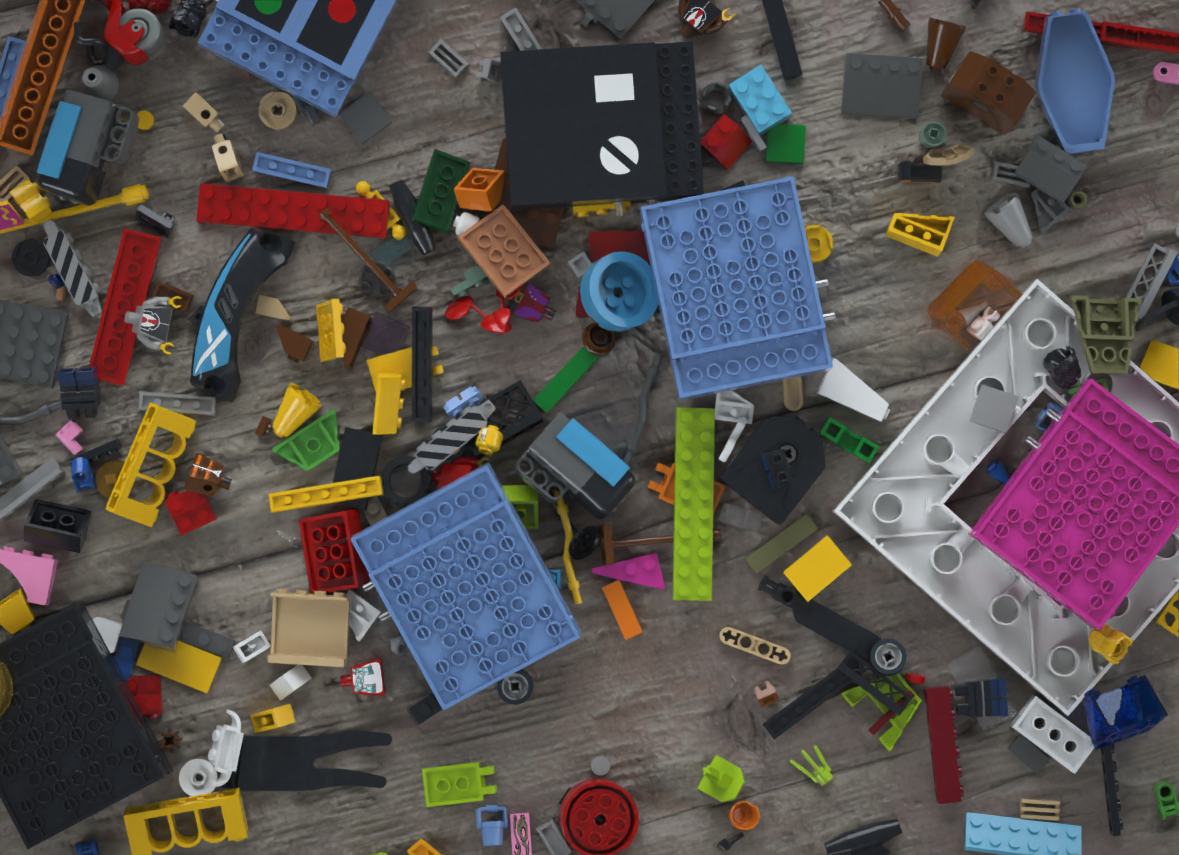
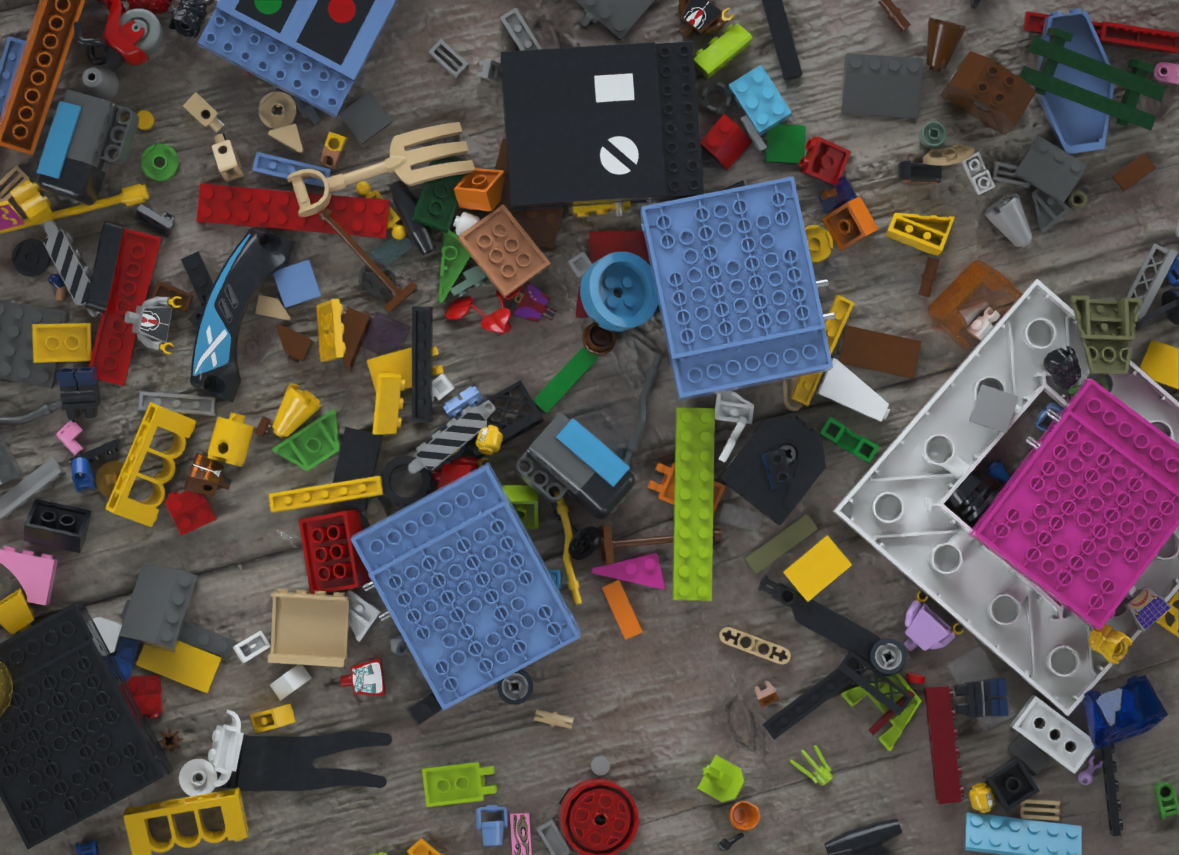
(61, 342): none -> yellow tile
(104, 266): none -> black beam
(171, 162): none -> bright green tile
(198, 275): none -> black hinge
(230, 440): none -> yellow cylinder
(288, 136): none -> tan slope
(297, 283): none -> medium blue tile
(332, 150): none -> leg
(398, 162): none -> tan piece
(441, 387): none -> white plate
(452, 263): none -> bright green wing
(553, 719): none -> tan pin
(722, 50): none -> lime slope
(807, 384): none -> yellow tile
(824, 160): none -> red plate
(837, 195): none -> clear blue leg
(850, 223): none -> orange slope
(879, 352): none -> reddish brown tile
(926, 627): none -> lavender torso
(928, 277): none -> reddish brown pin
(971, 497): none -> black wheel
(978, 174): none -> white slope
(982, 797): none -> yellow head
(1011, 783): none -> black brick
(1087, 774): none -> lavender arm
(1133, 82): none -> dark green fence
(1133, 172): none -> reddish brown slope
(1145, 606): none -> torso

